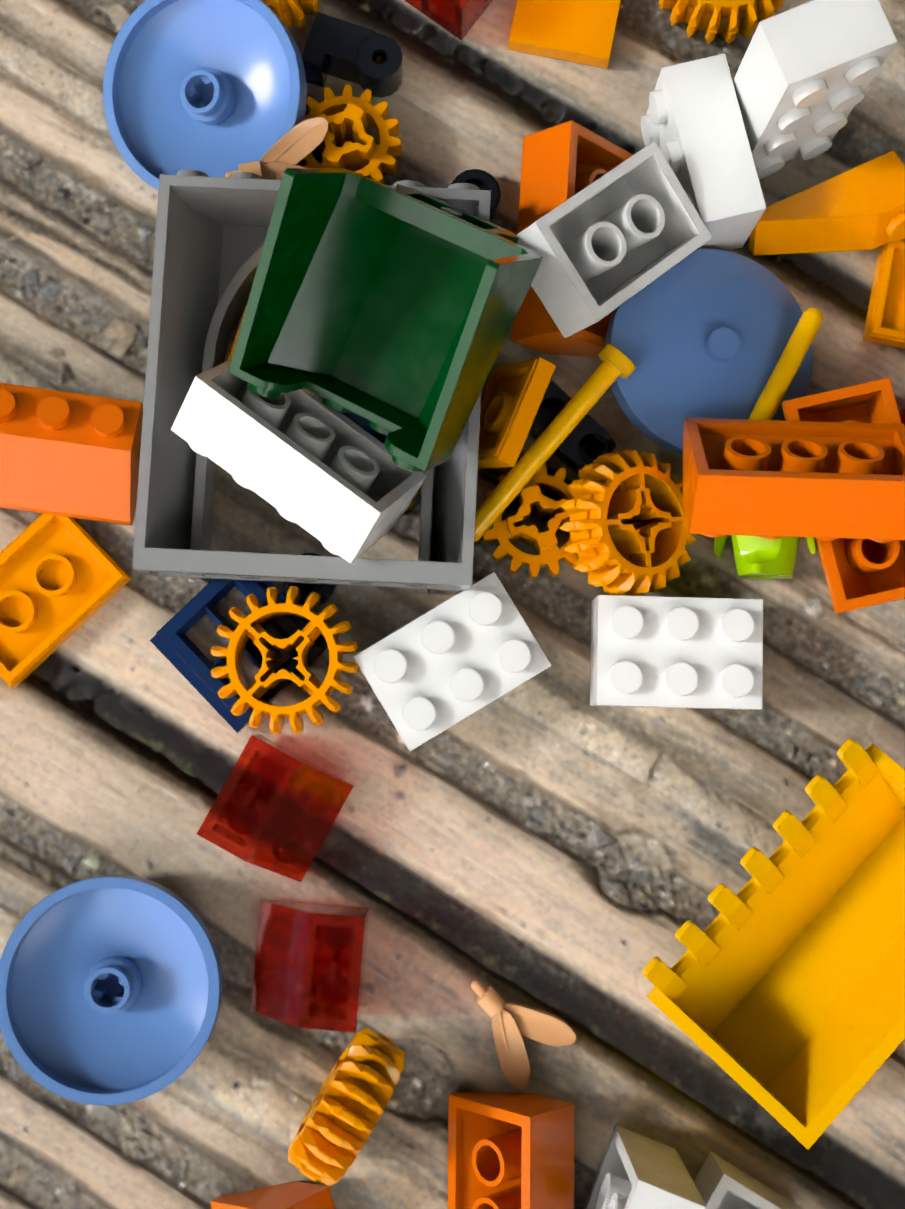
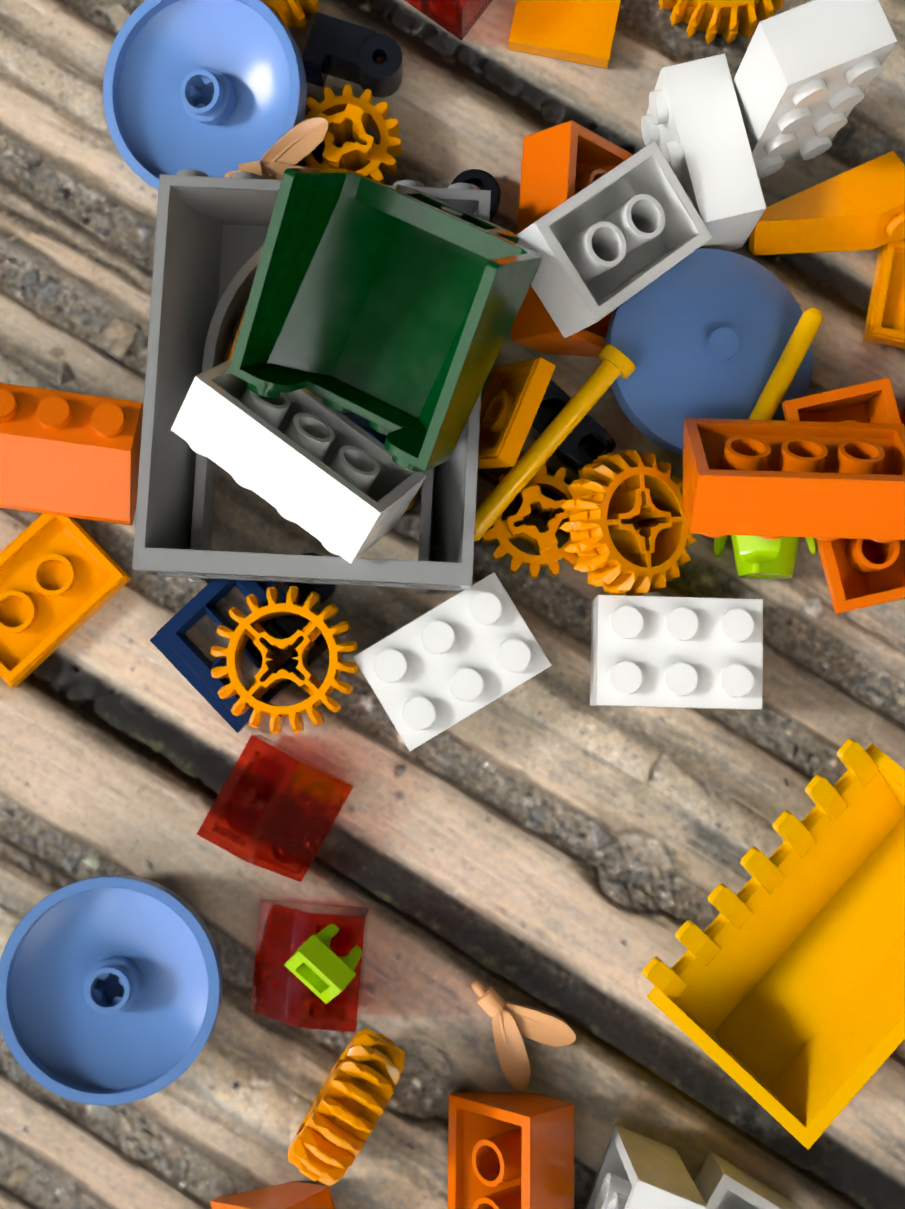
(321, 968): none -> lime tile

